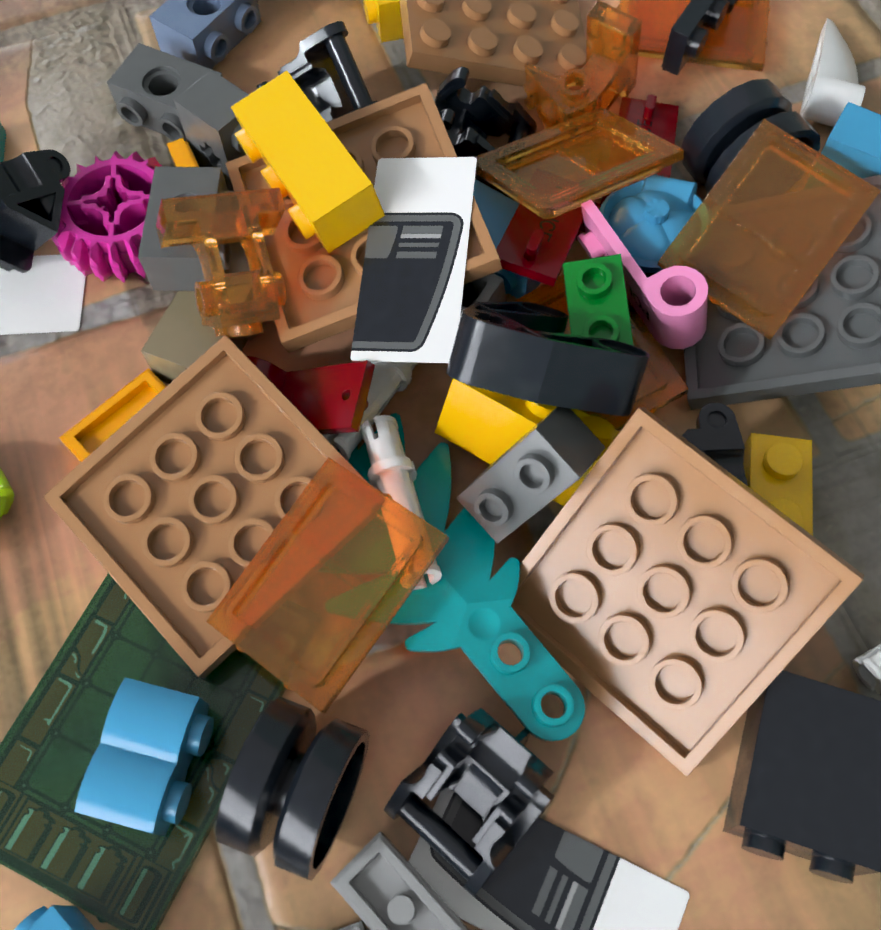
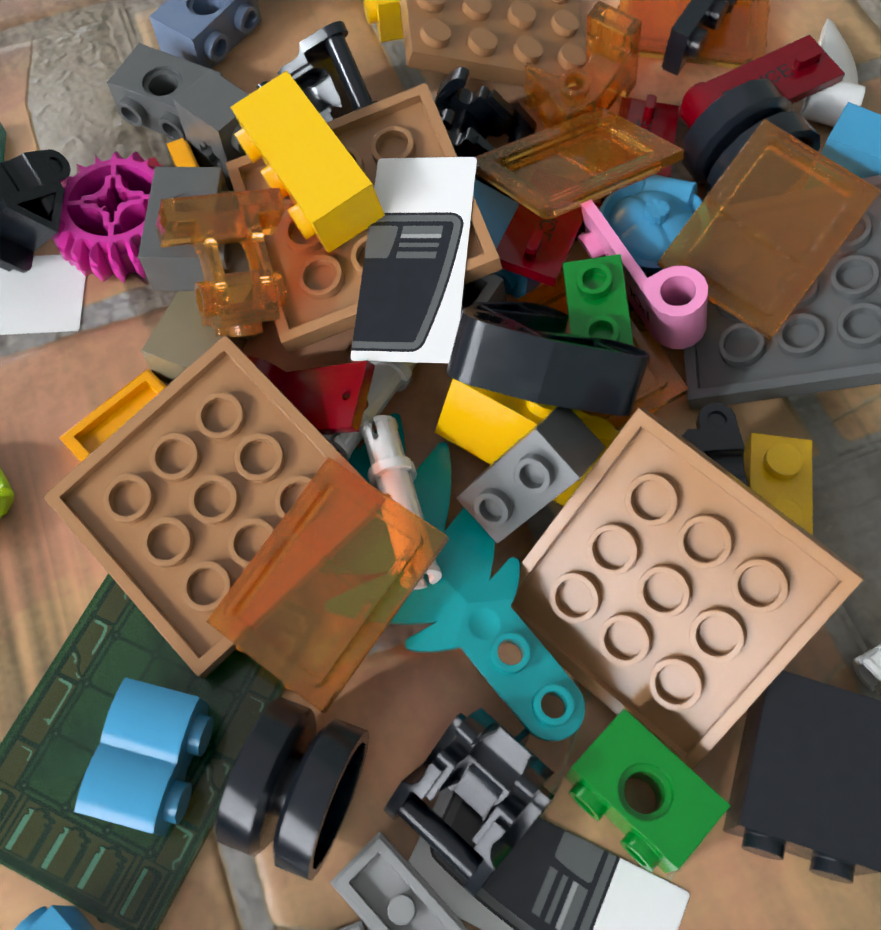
(683, 802): none -> green brick
(795, 69): none -> dark red door

